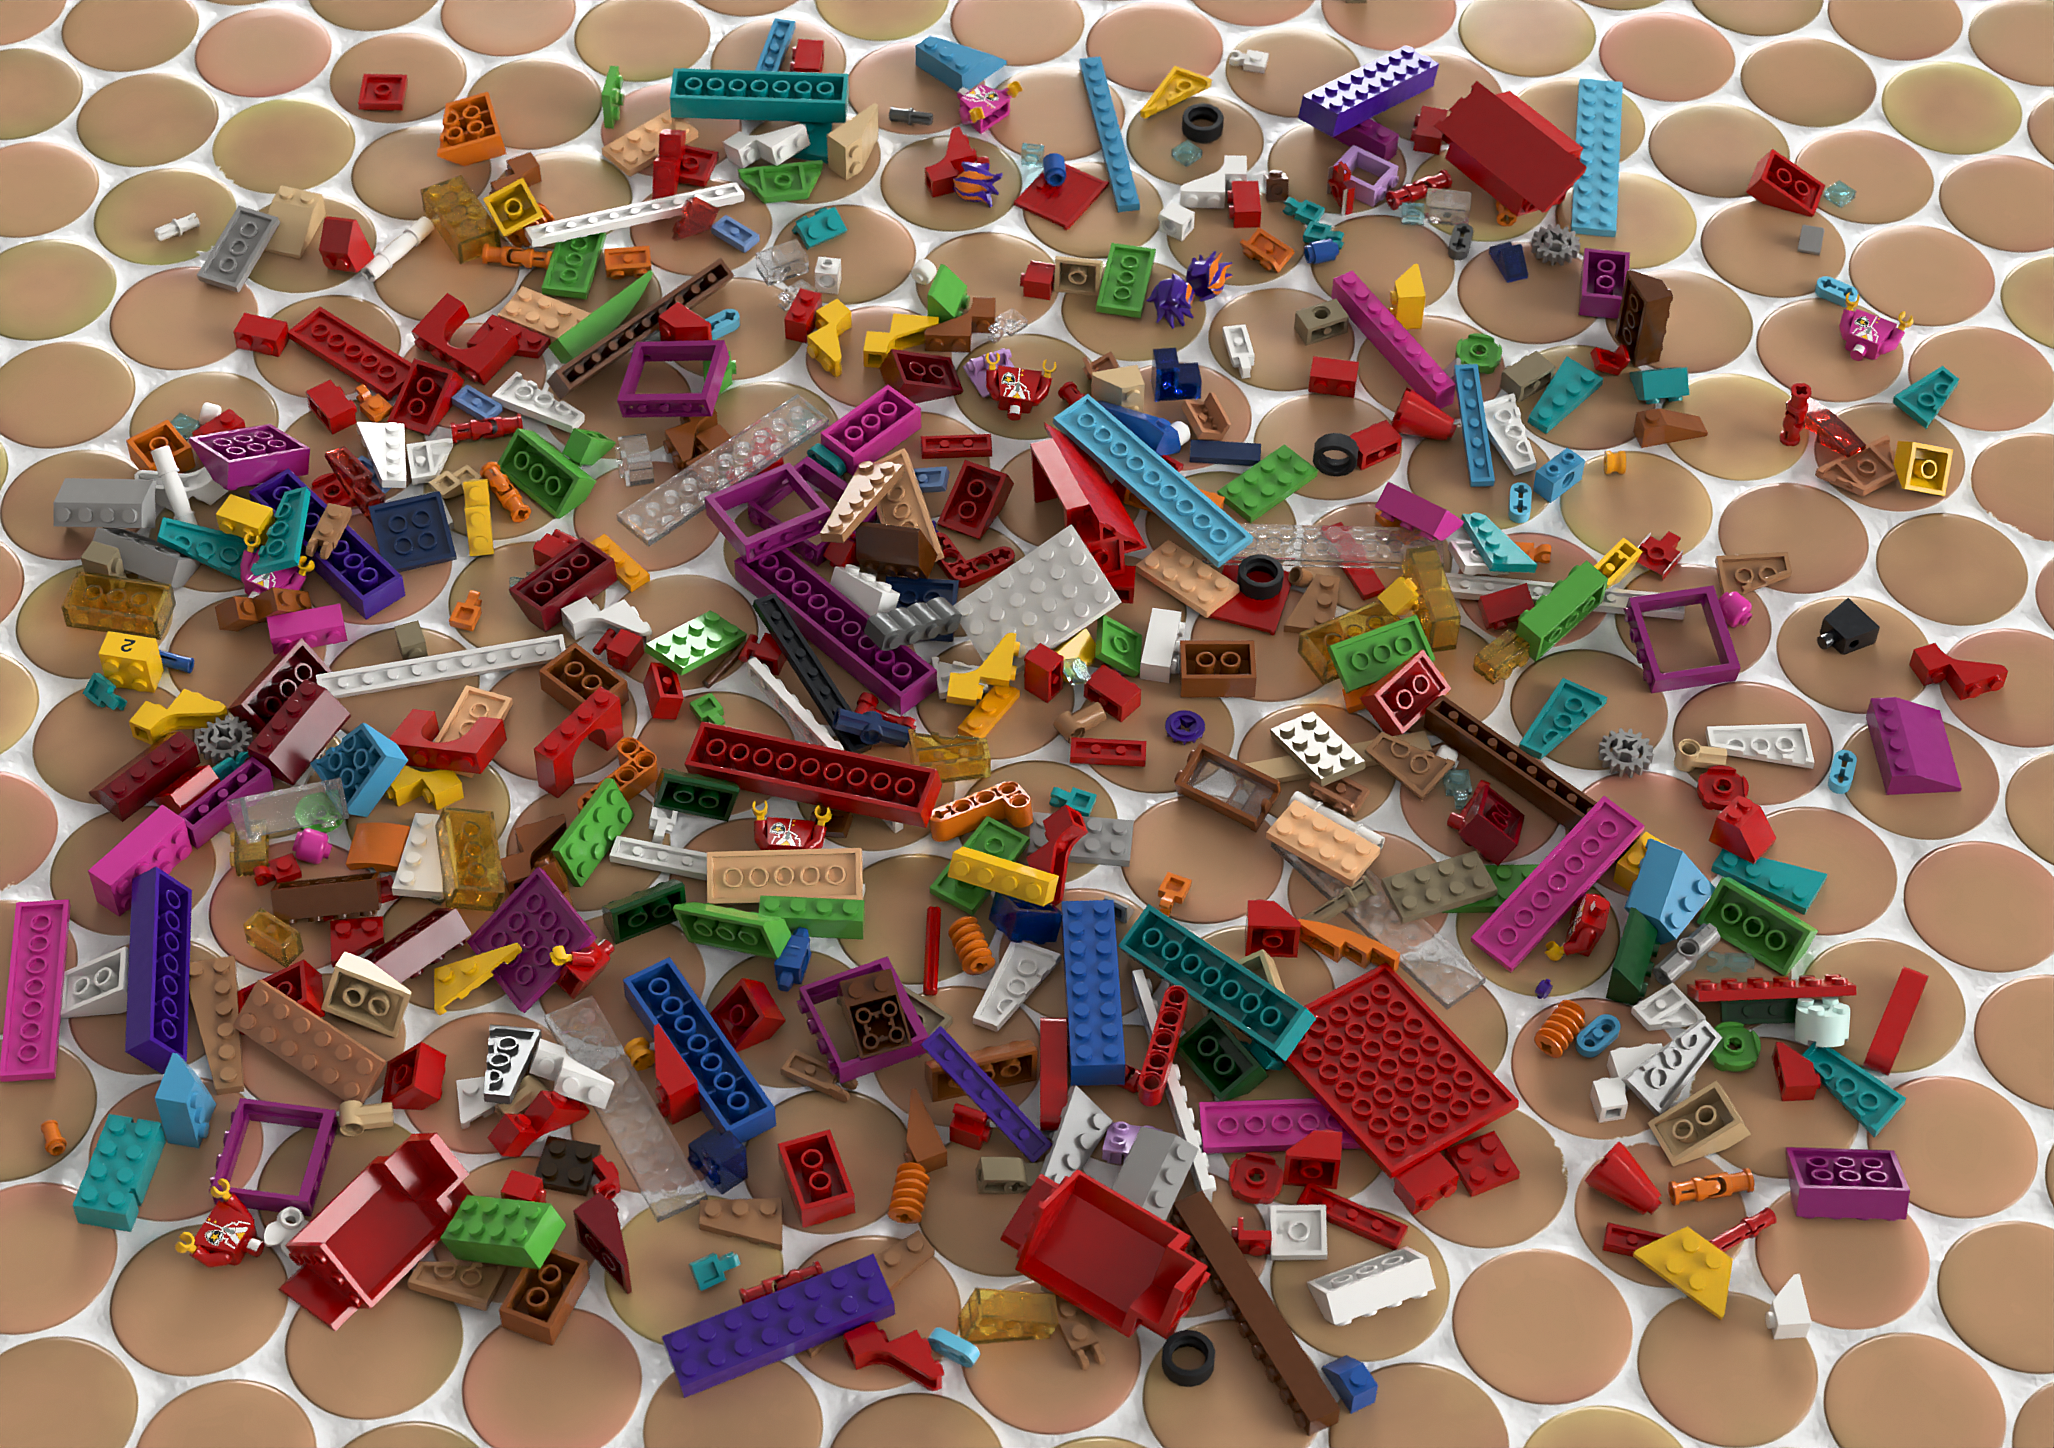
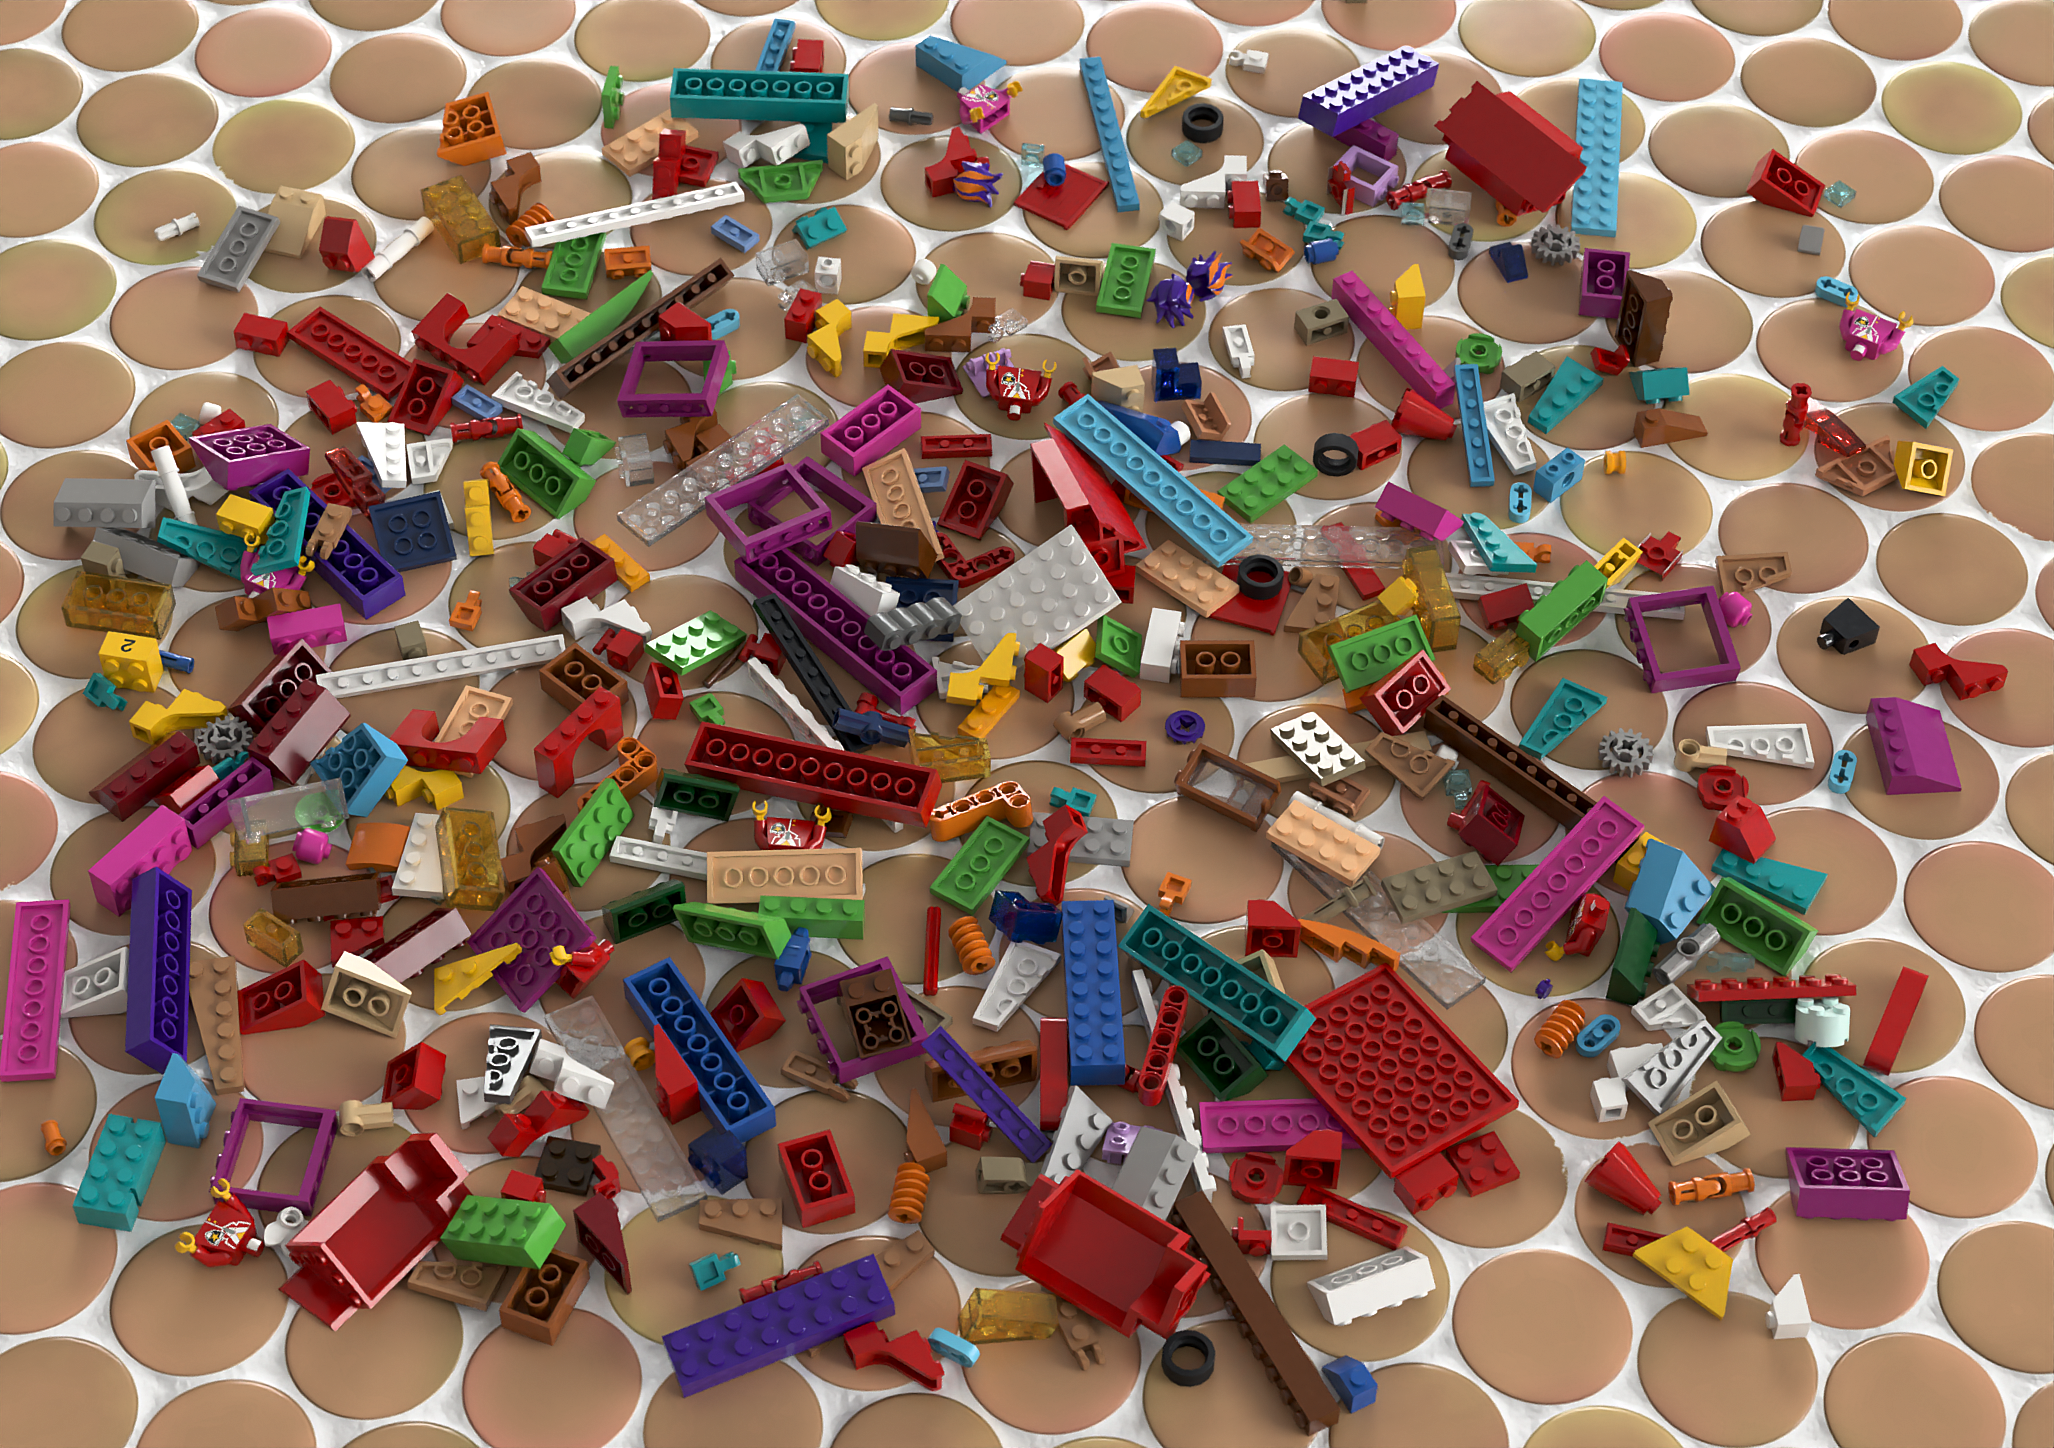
(309, 1043): nougat plate -> none
(382, 92): red plate -> none
(452, 484): tan slope -> none
(513, 207): yellow slope -> none
(696, 218): clear red slope -> none
(827, 459): teal beam -> none
(860, 497): medium nougat wing -> none
(1003, 876): yellow brick -> none
(1076, 671): clear light blue plate -> none
(1426, 136): red brick -> none

